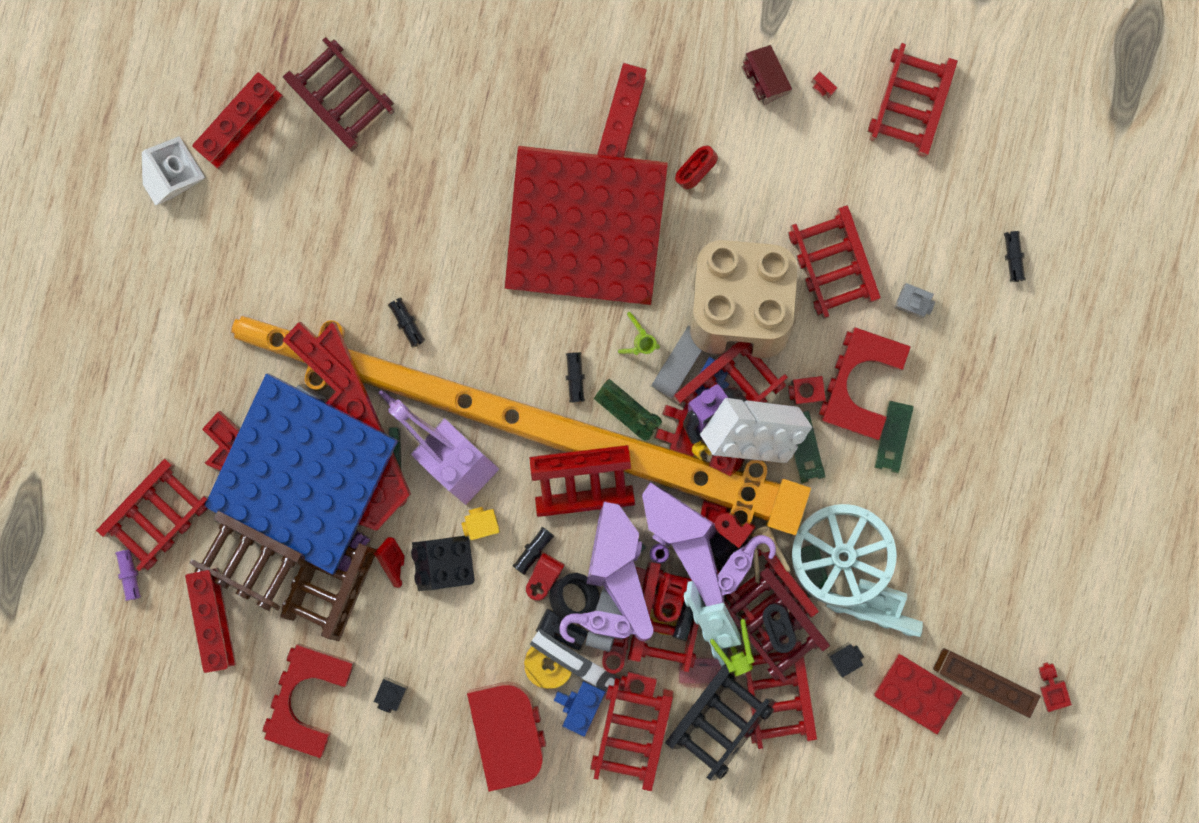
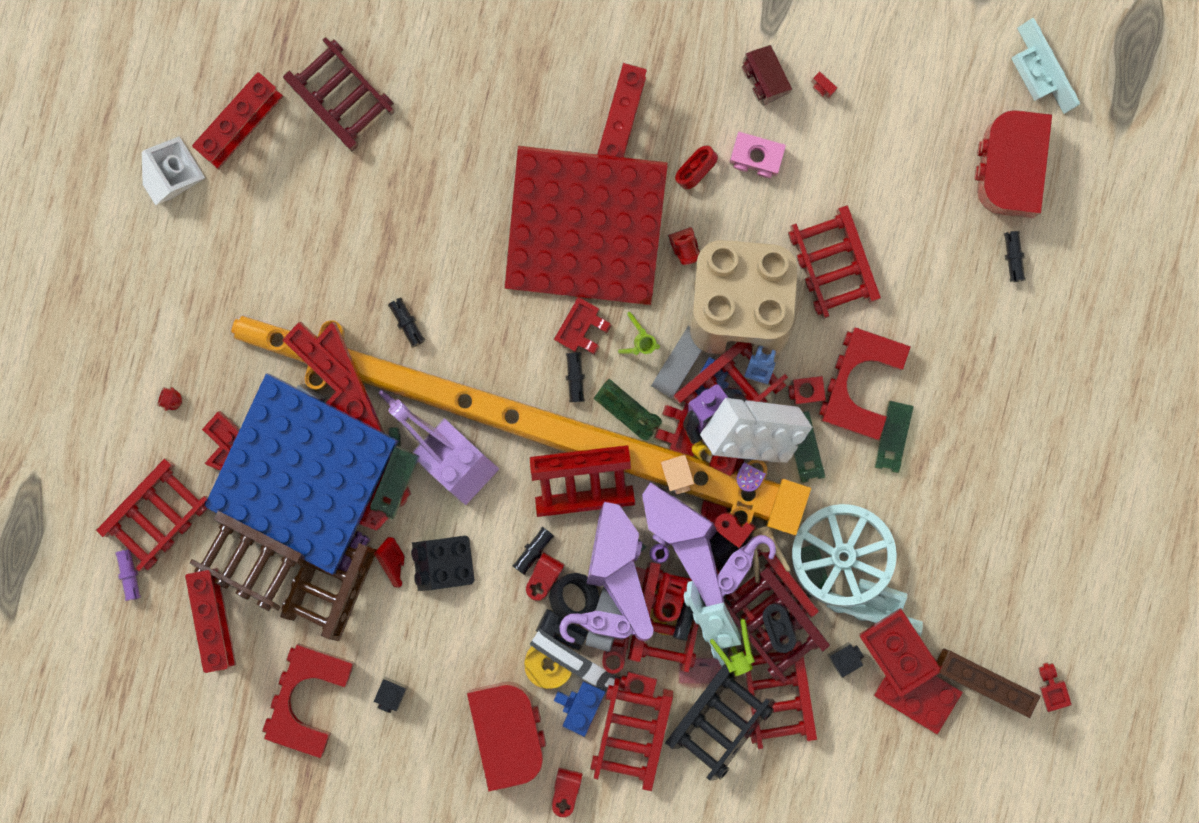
(169, 399): none -> red plate
(395, 481): none -> clear green plate
(480, 523): yellow brick -> none
(566, 787): none -> red piece
(577, 324): none -> red plate
(677, 474): none -> light nougat piece
(685, 245): none -> red piece
(749, 477): none -> medium lavender tile
(761, 366): none -> medium blue plate
(771, 151): none -> bright pink brick
(900, 652): none -> red plate
(915, 301): light grey brick -> none
(935, 94): red fence -> none
(1014, 163): none -> red brick
(1041, 69): none -> light aqua bracket

